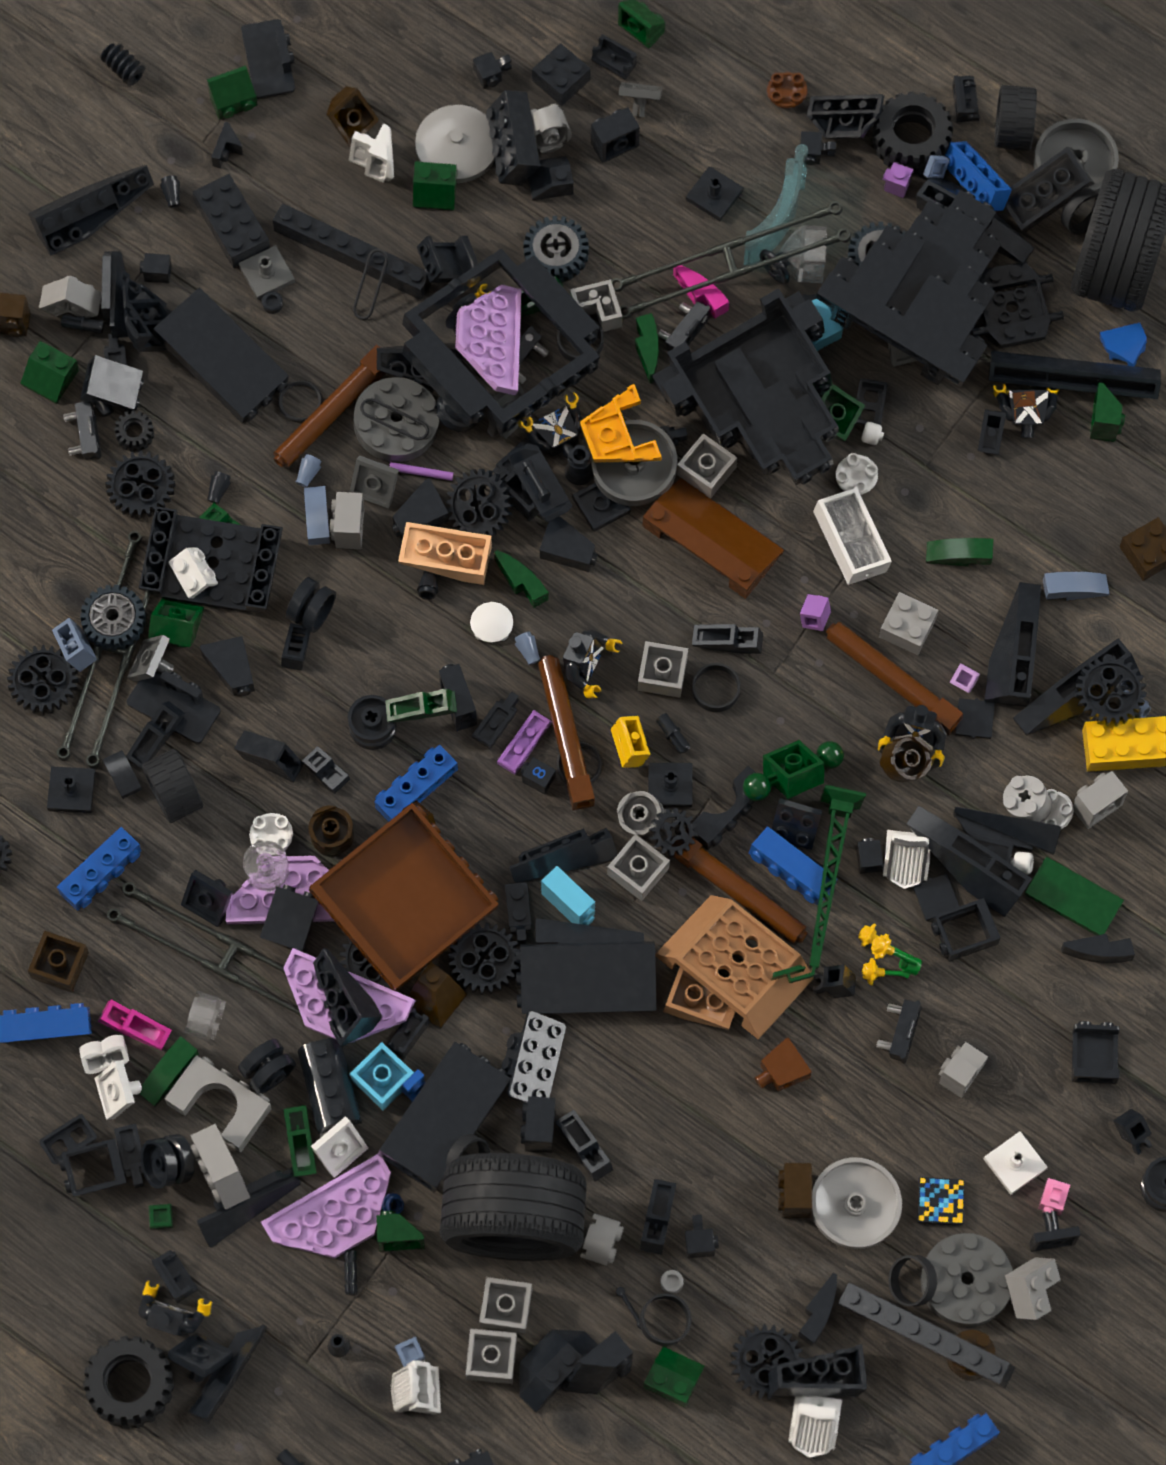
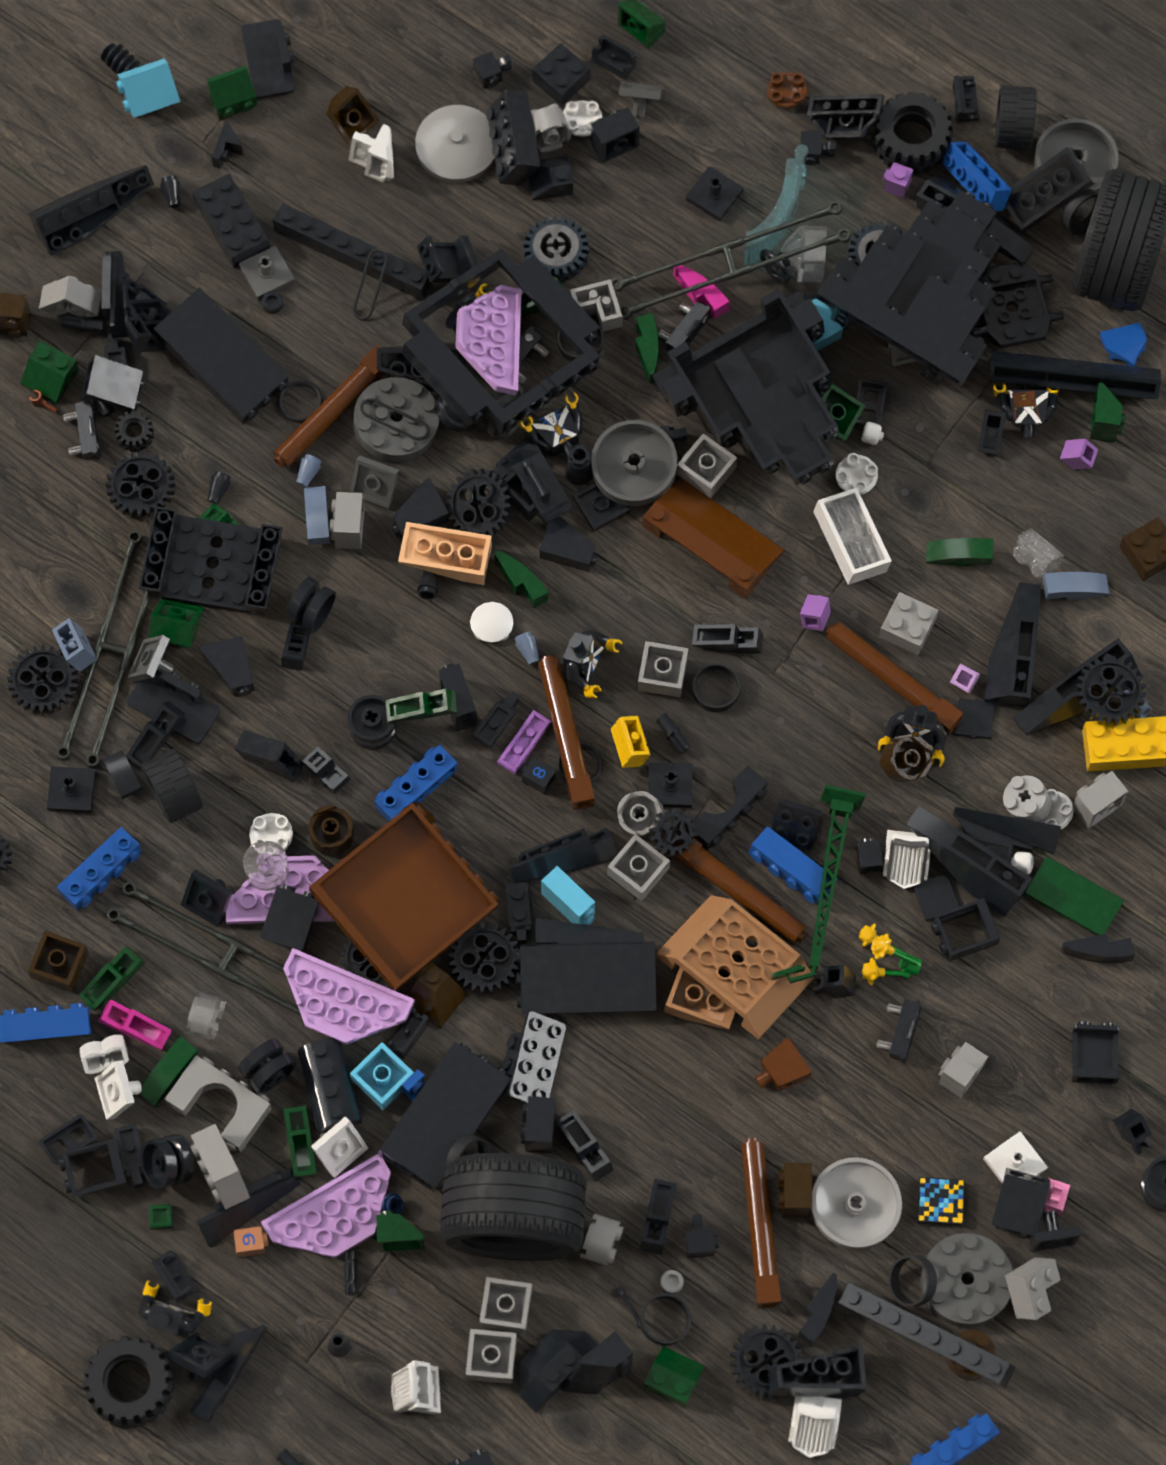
(41, 402): none -> copper hand
(110, 602): wheel -> none
(112, 978): none -> dark green slope
(147, 88): none -> medium azure brick
(156, 267): black brick -> none
(193, 571): white bracket -> none
(250, 1241): none -> nougat brick
(349, 1004): black wedge -> none
(409, 1351): sand blue tile -> none
(423, 471): medium lavender piece -> none
(434, 185): dark green slope -> none
(581, 116): none -> white dish
(609, 436): light orange wing -> none
(760, 1224): none -> reddish brown brick
(793, 769): dark green brick -> none
(936, 166): sand blue tile -> none
(1020, 1202): none -> black panel
(1037, 553): none -> clear slope
(1079, 454): none -> medium lavender brick

